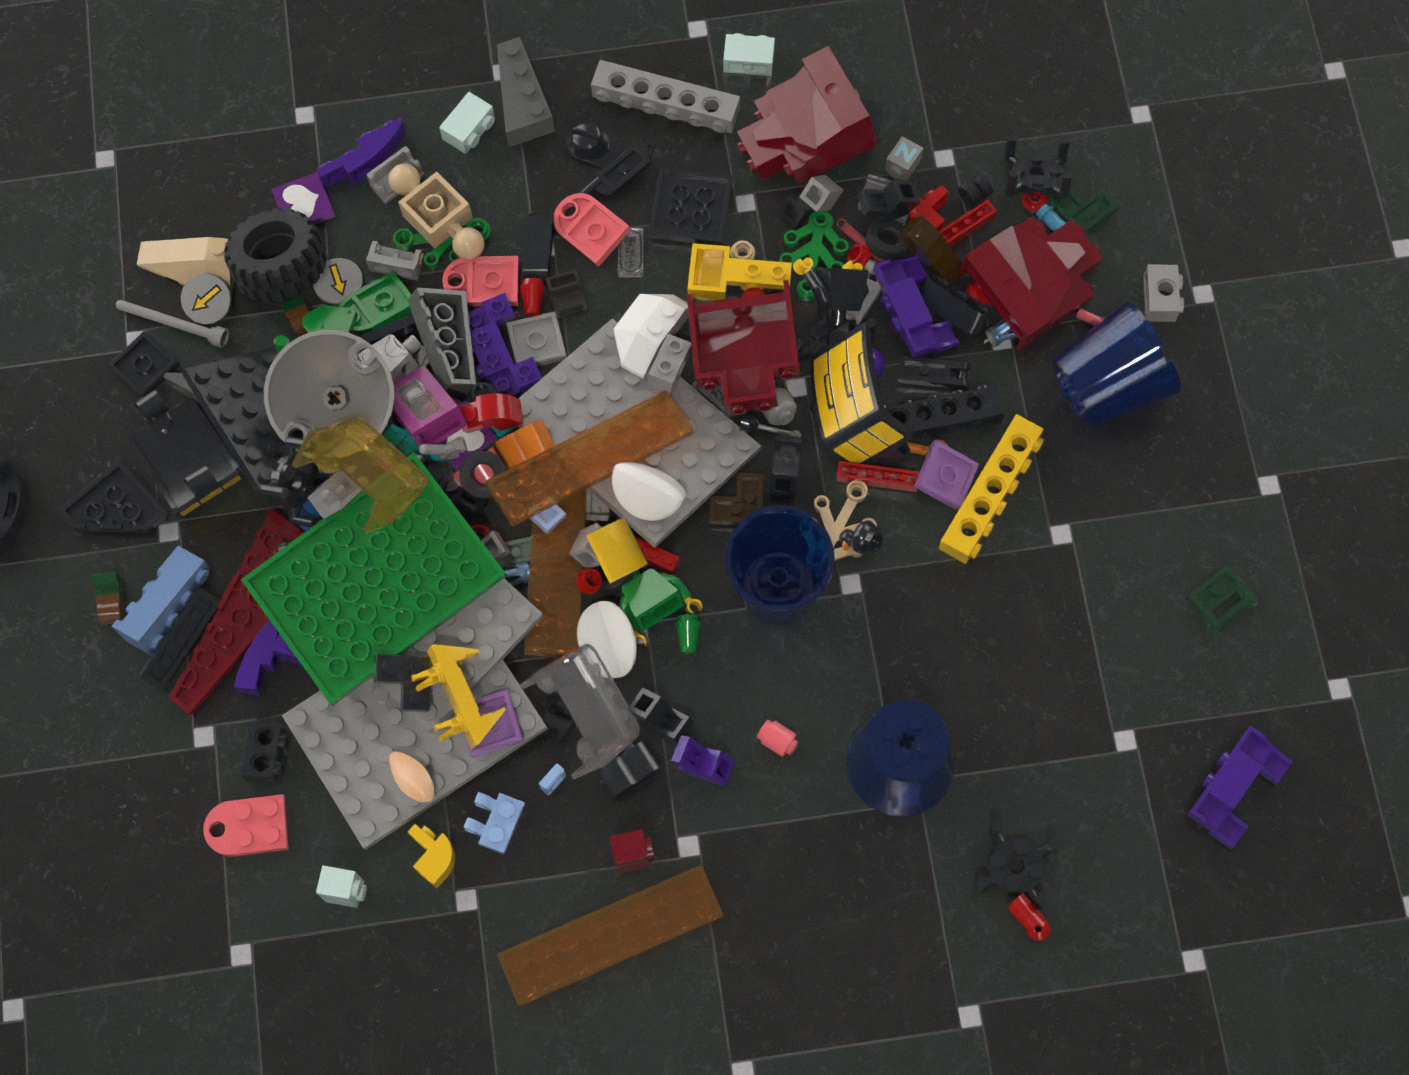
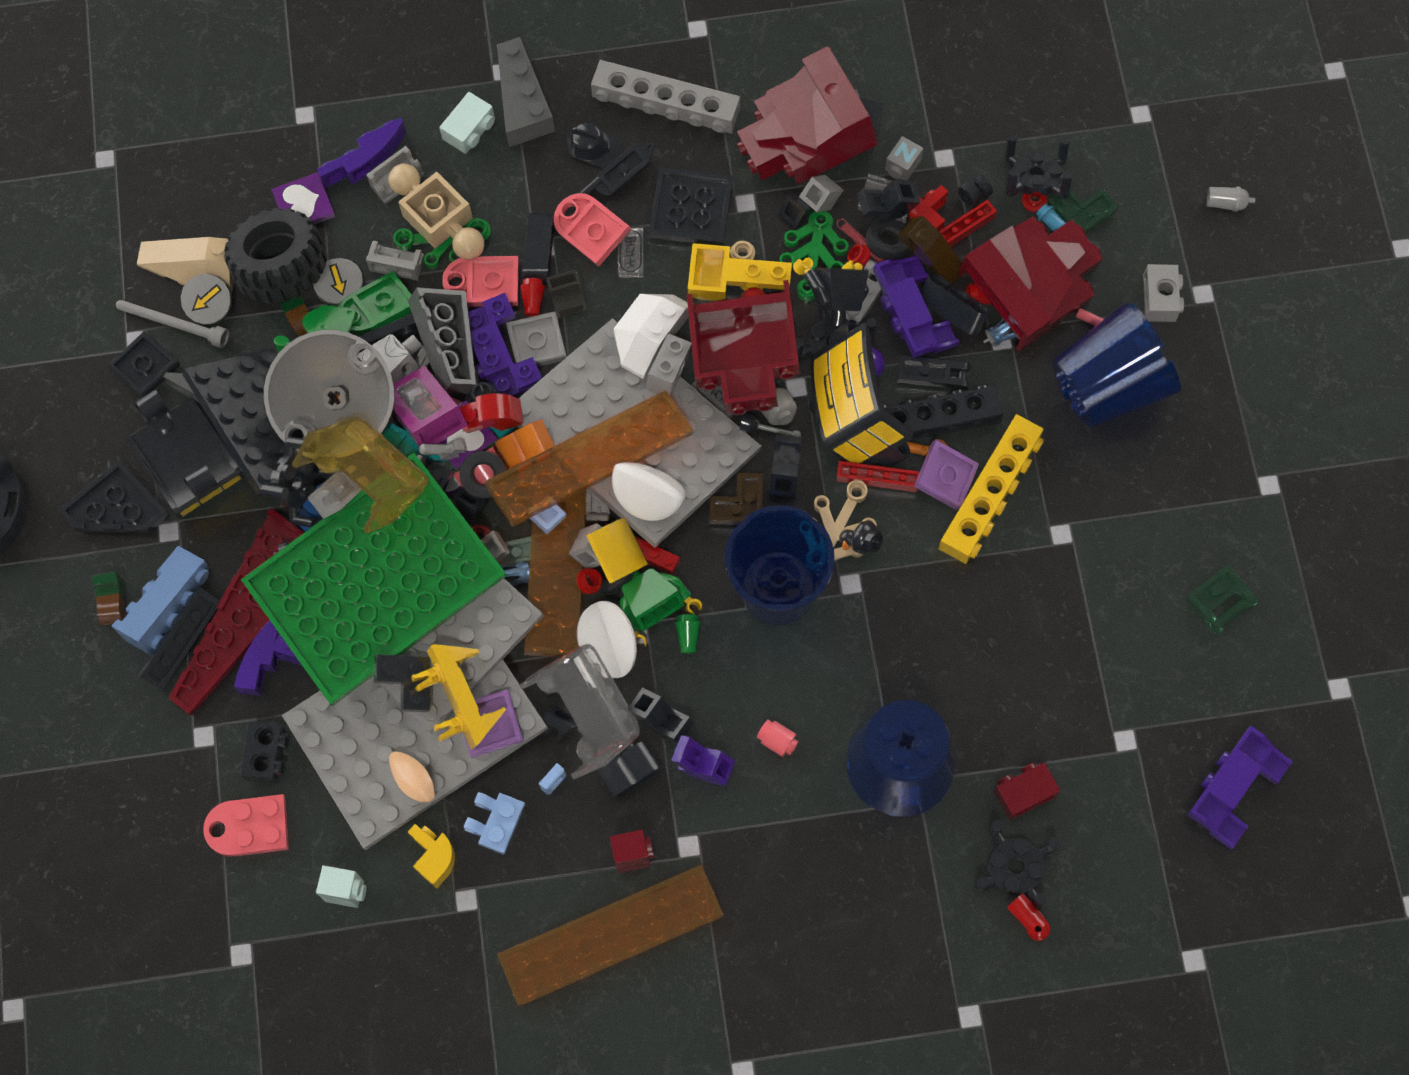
(748, 54): light aqua brick -> none
(1026, 790): none -> dark red brick
(1228, 198): none -> light grey piece

